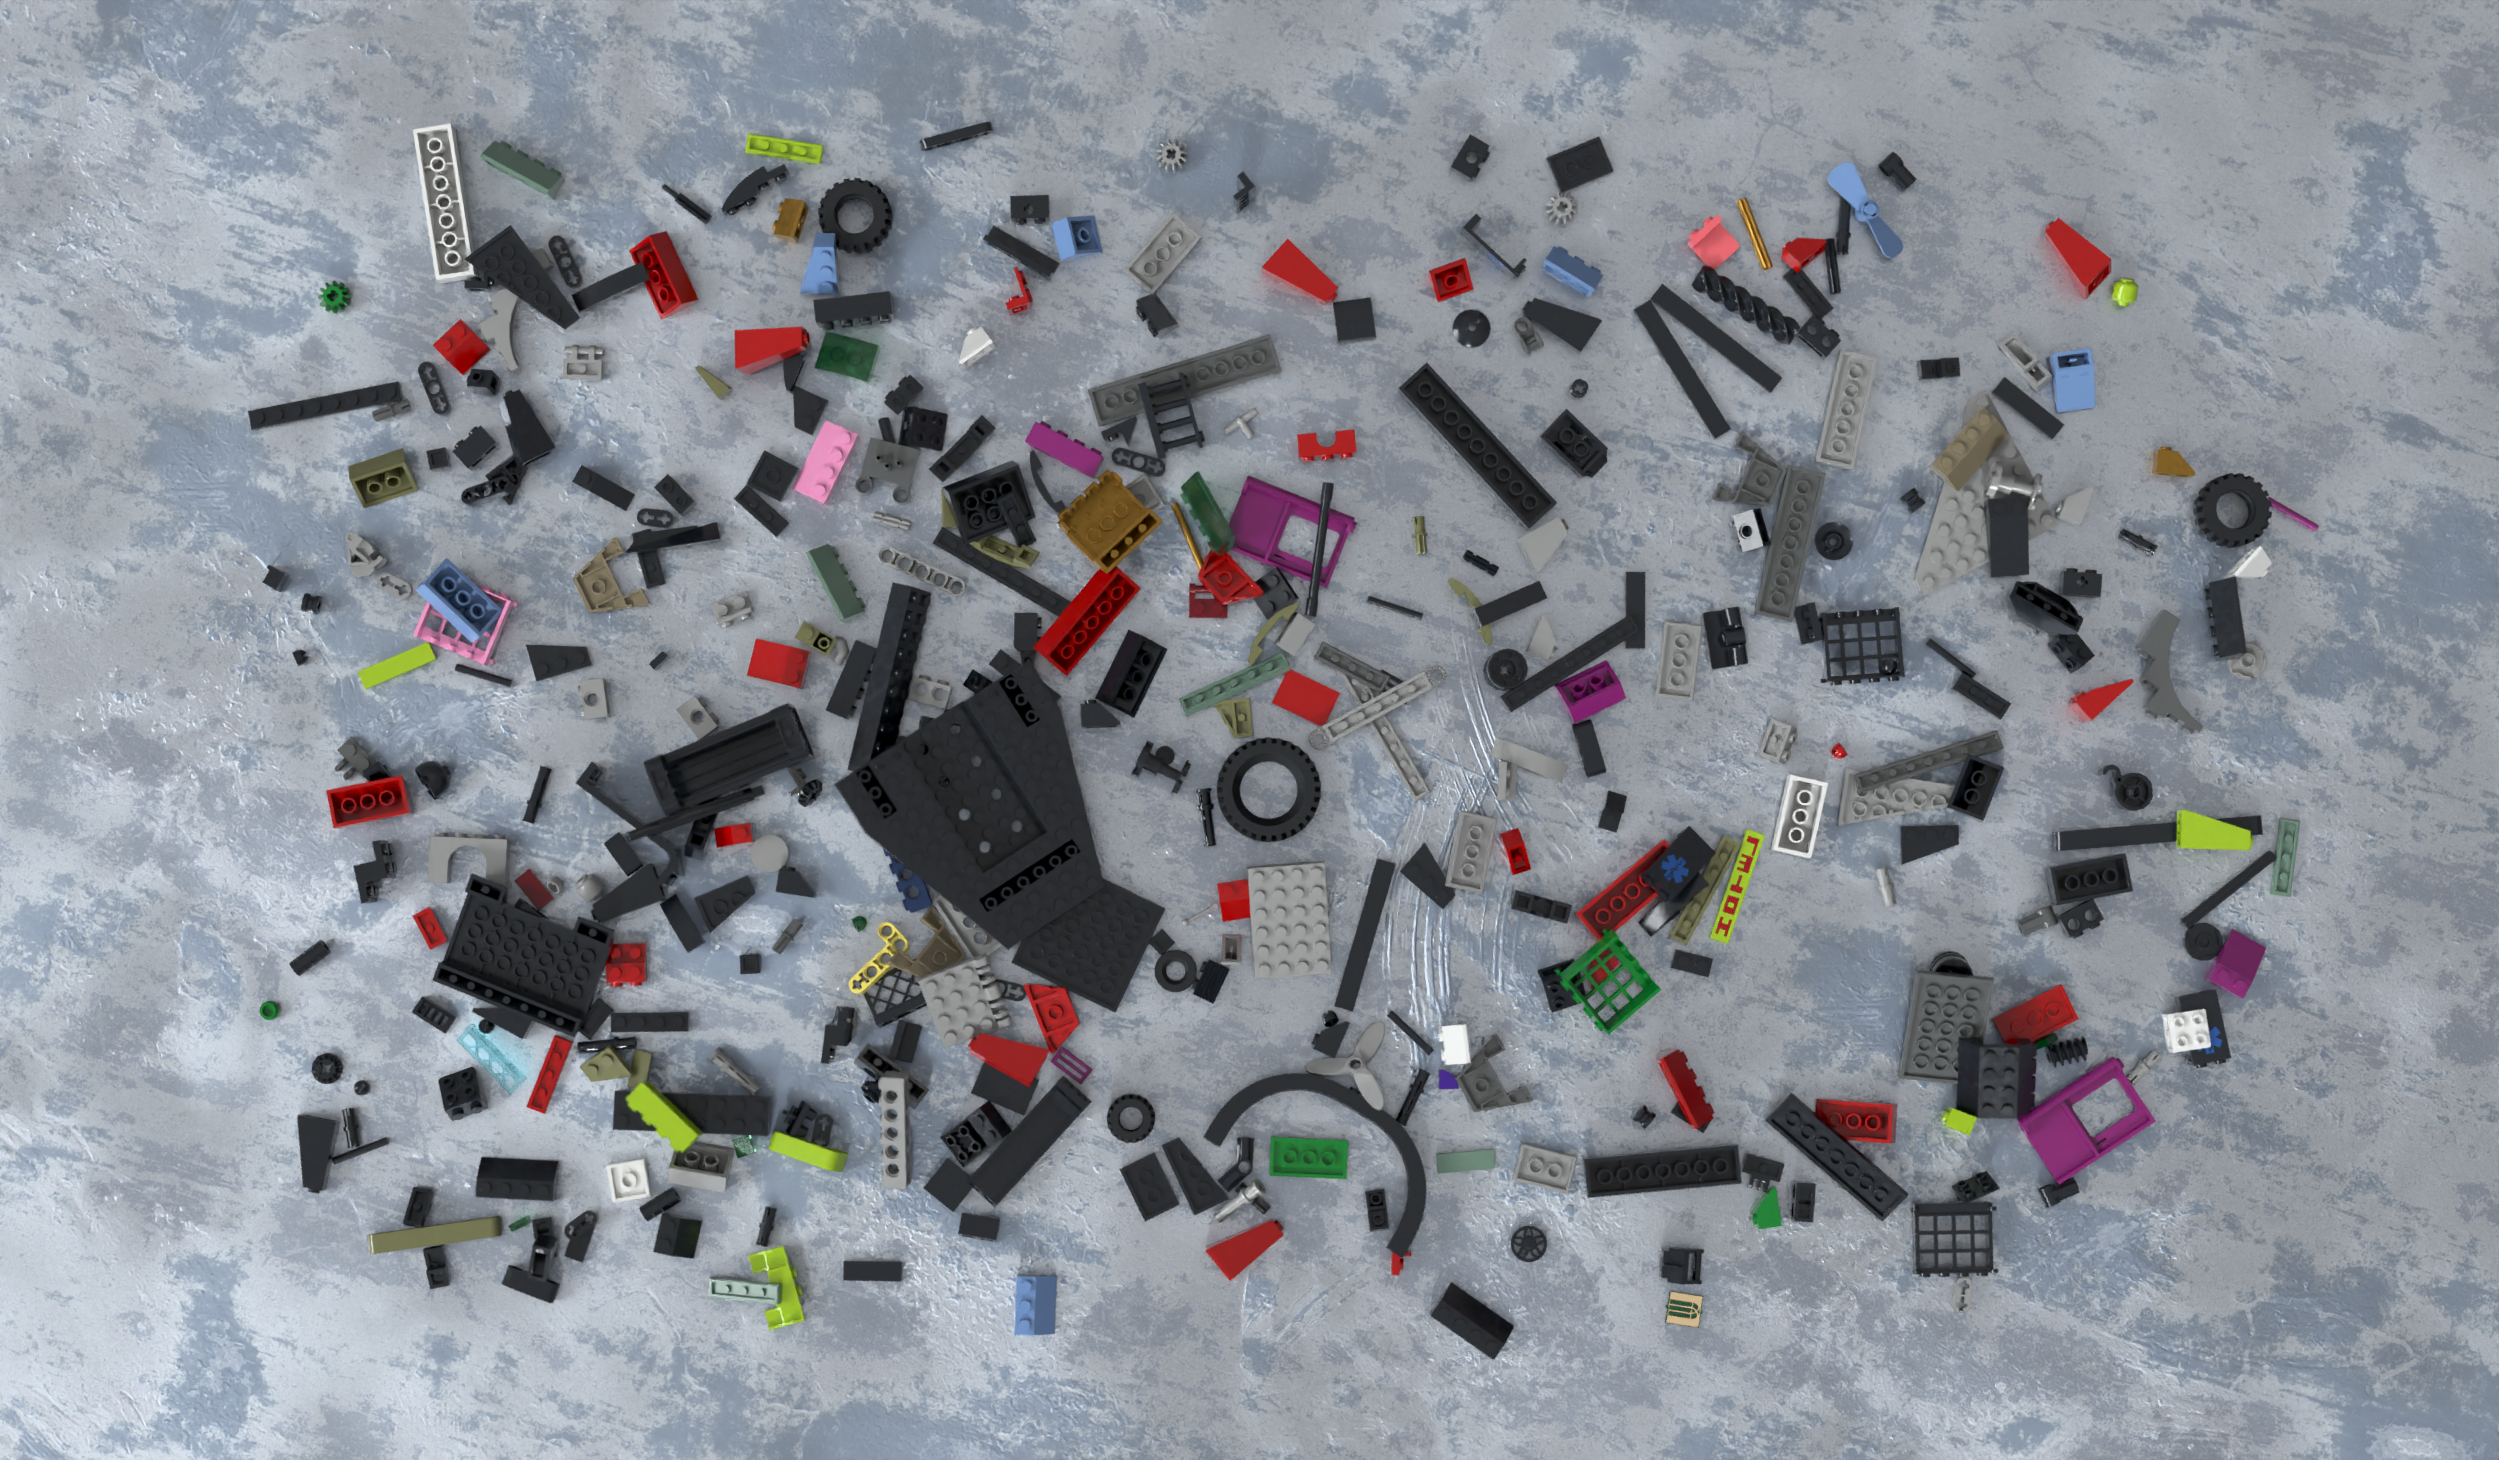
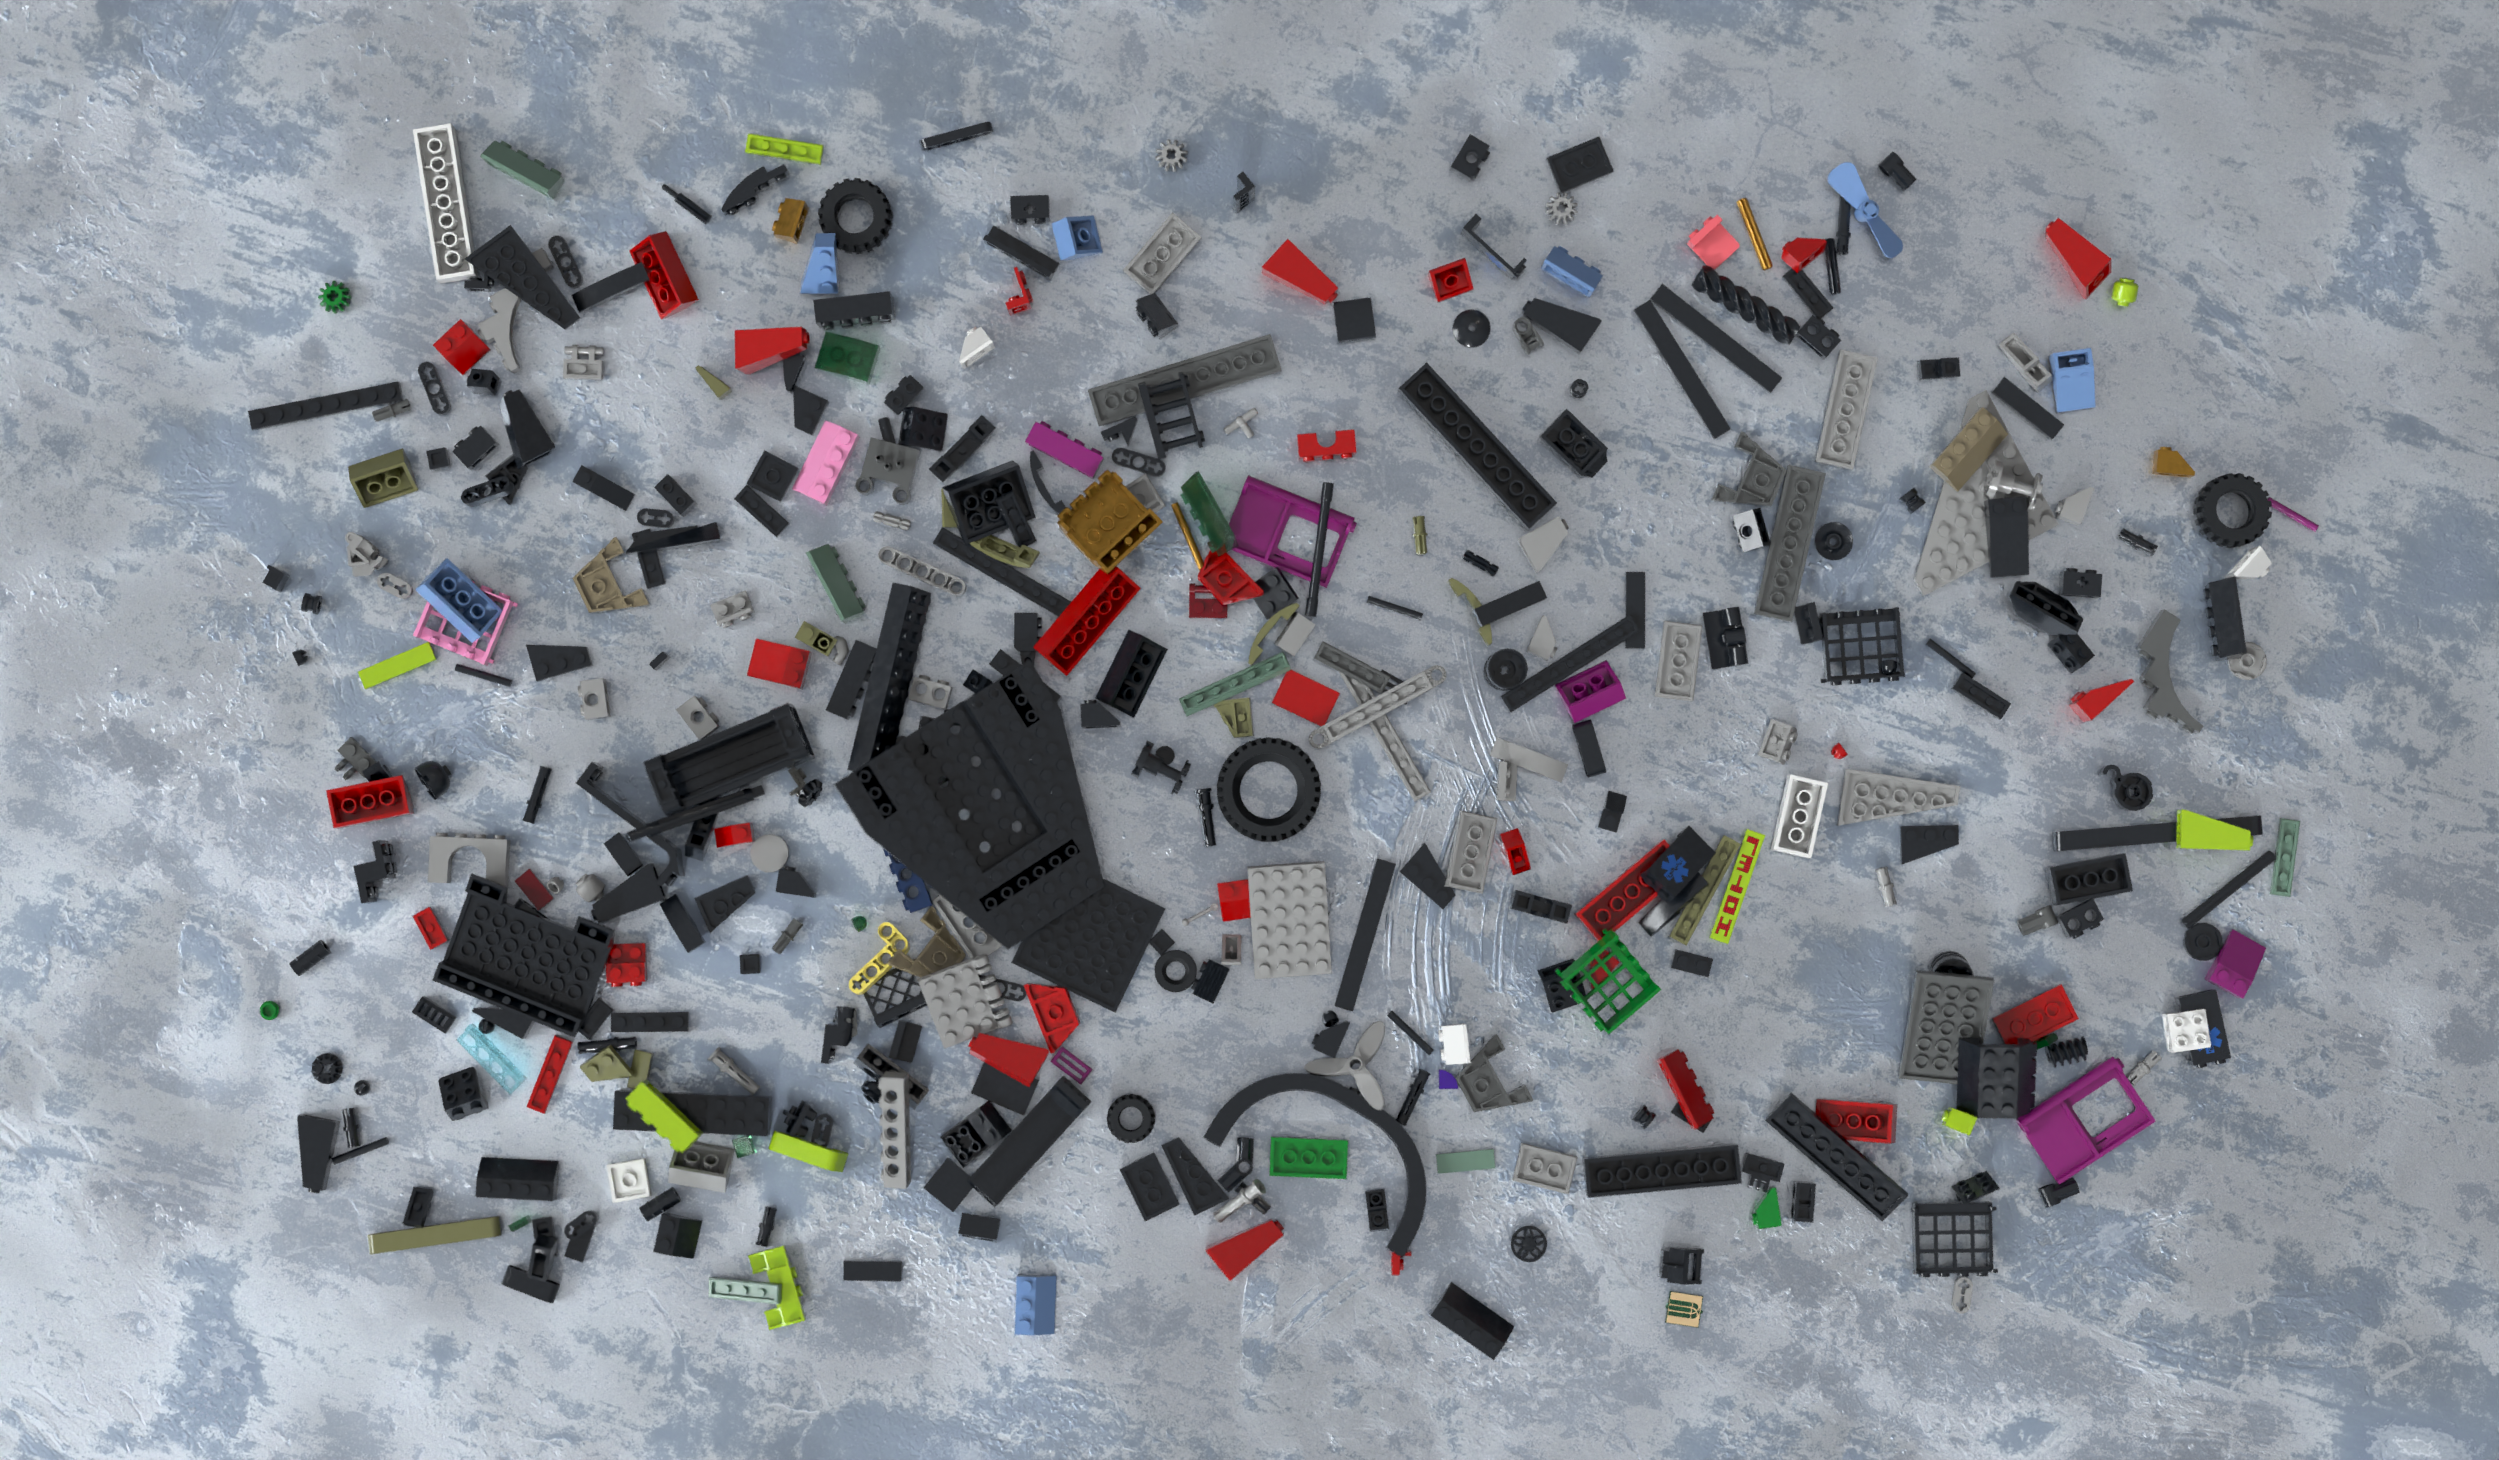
(436, 1266): black slope -> none
(1927, 762): dark grey tile -> none
(1975, 788): black slope -> none

